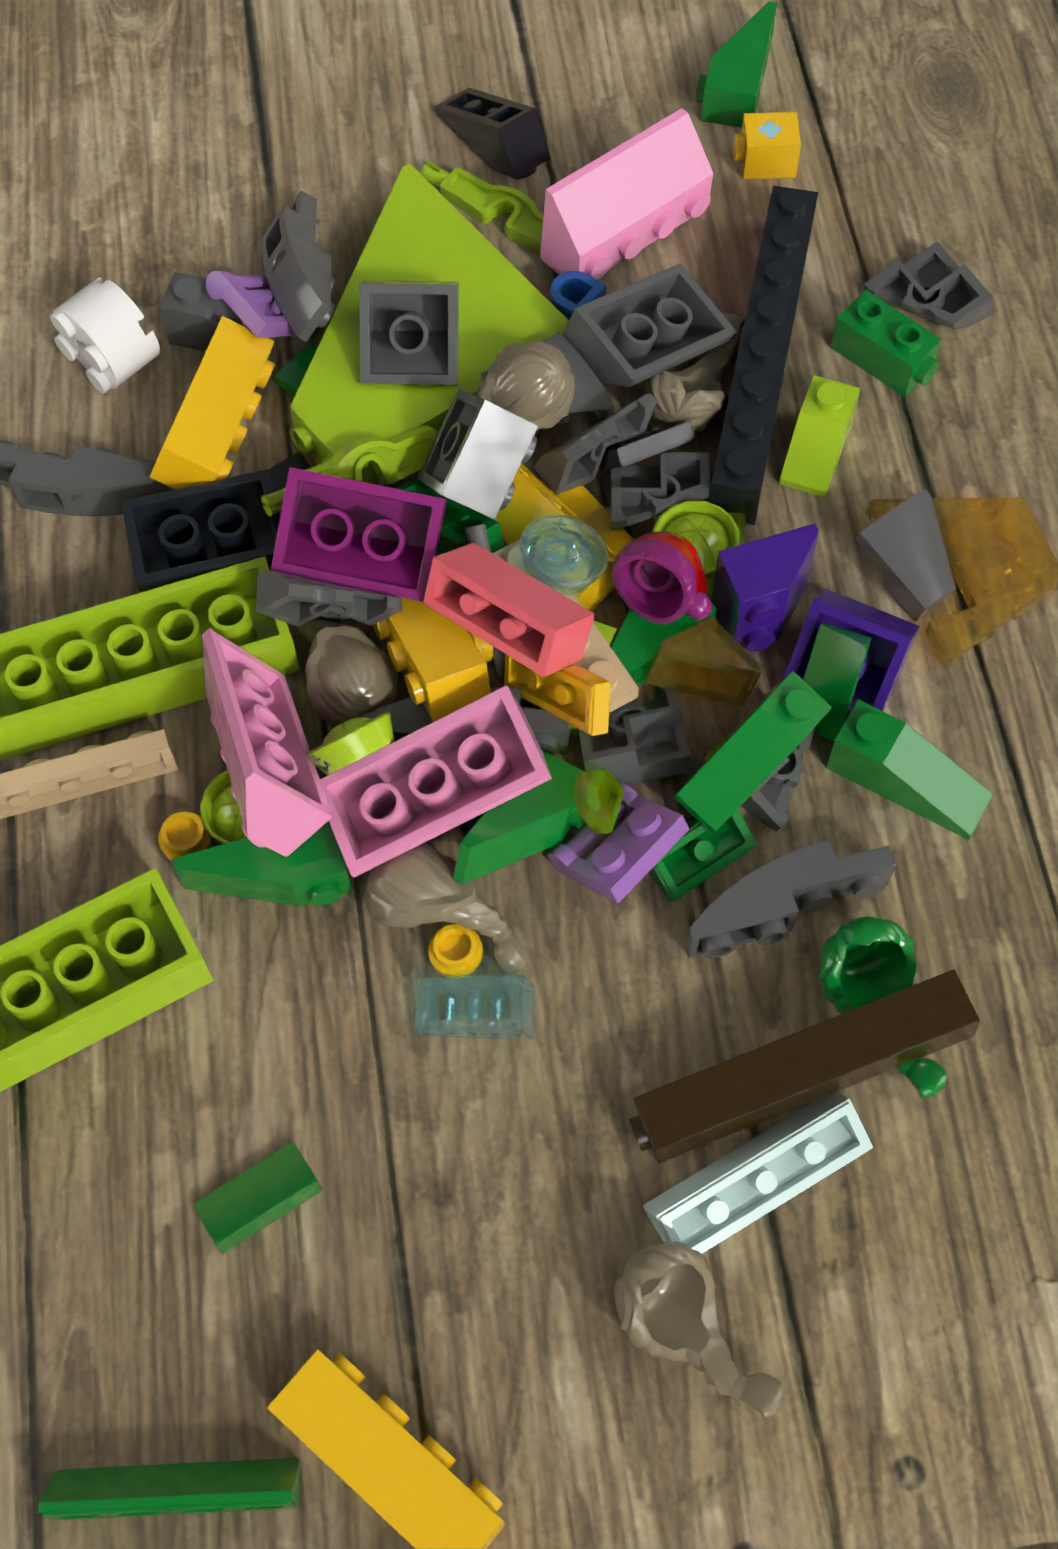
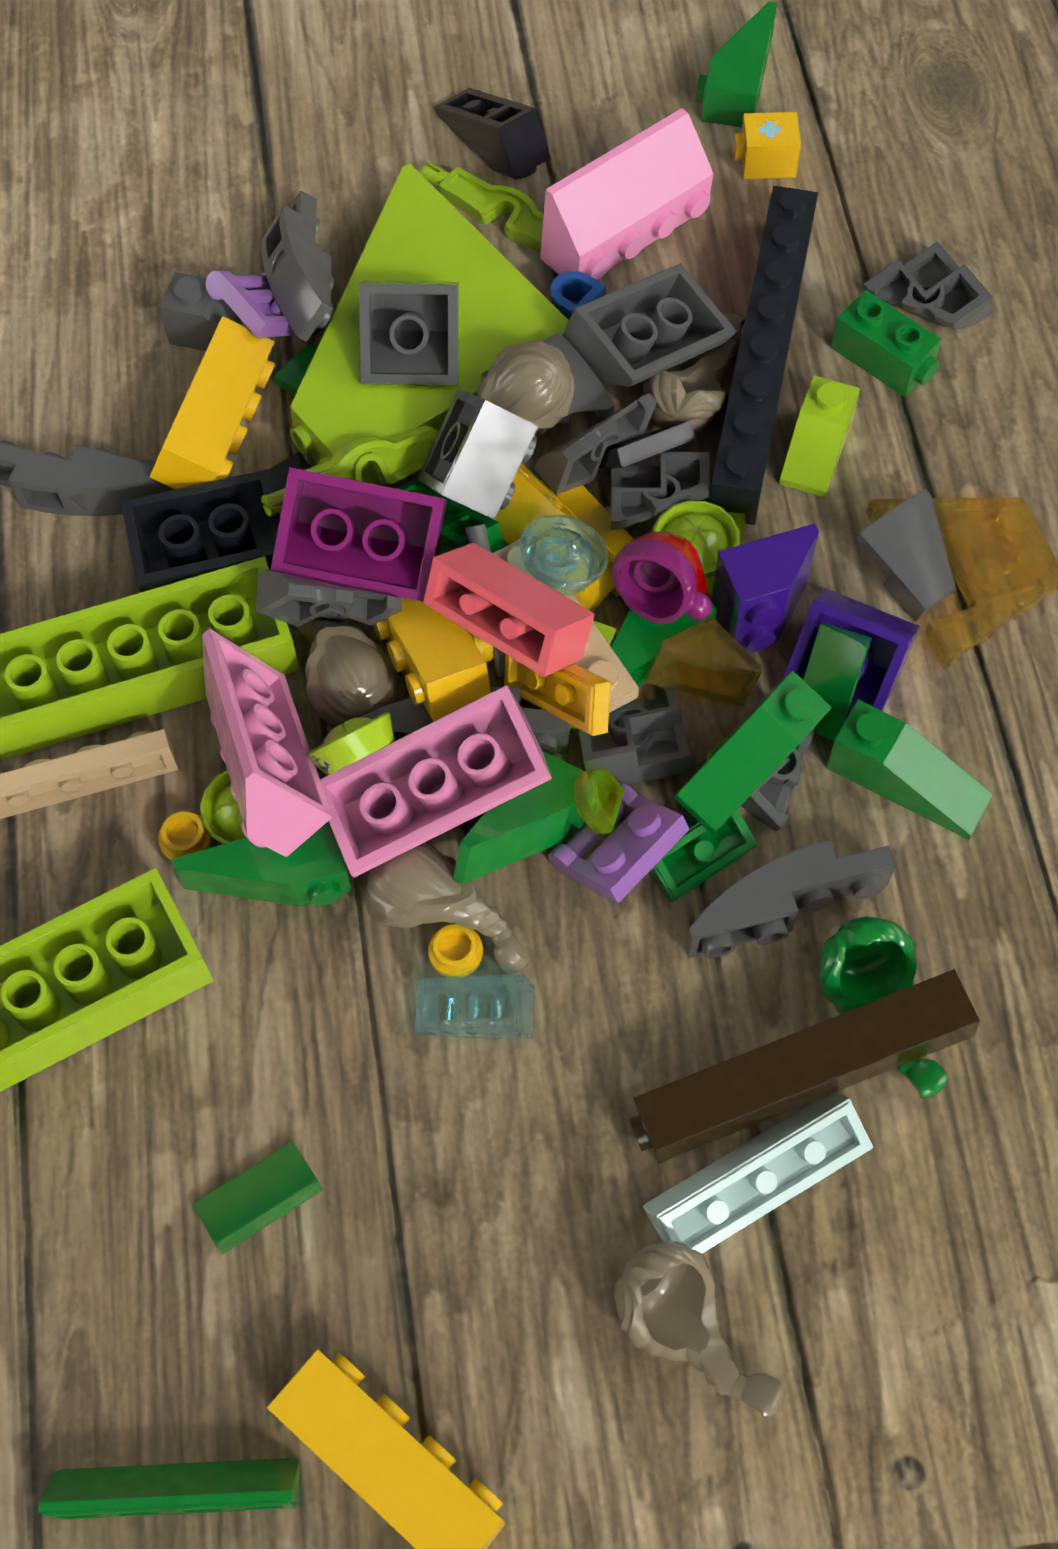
(104, 334): white brick -> none

